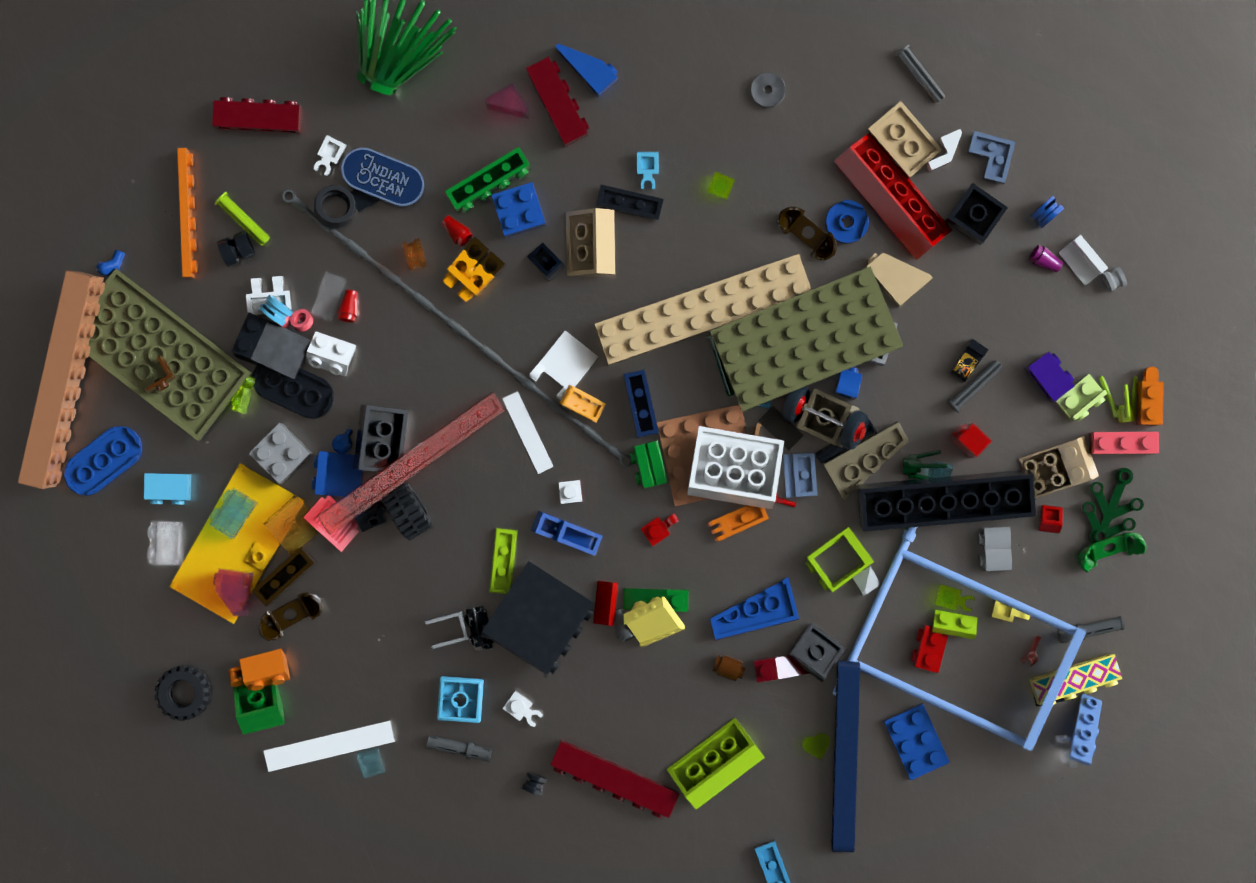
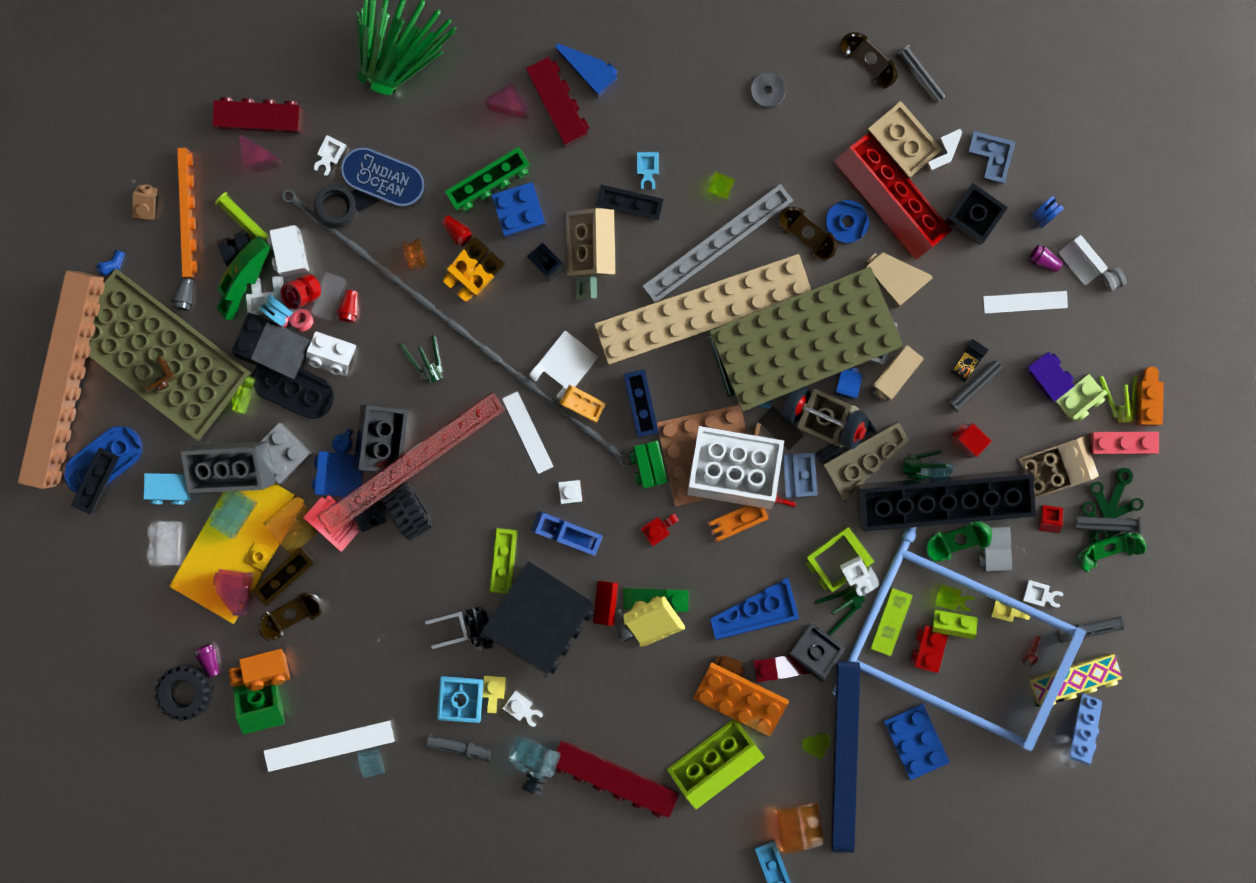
(95, 481): none -> black plate
(144, 202): none -> medium nougat bracket
(183, 295): none -> dark grey cone
(208, 660): none -> magenta cone
(228, 467): none -> dark grey brick
(242, 270): none -> green slope
(256, 157): none -> clear pink slope
(288, 251): none -> white brick
(300, 291): none -> red wheel
(431, 372): none -> dark green plant
(493, 689): none -> light yellow plate
(534, 757): none -> clear light blue brick
(586, 288): none -> sand green plate
(717, 243): none -> light grey plate
(740, 699): none -> orange plate
(799, 827): none -> clear orange slope
(851, 600): none -> dark green plant
(856, 574): none -> white plate
(857, 45): none -> dark brown piece
(891, 622): none -> lime tile
(896, 374): none -> tan window
(943, 544): none -> green piece
(1025, 302): none -> white sticker
(1039, 594): none -> white plate
(1108, 524): none -> dark grey axle

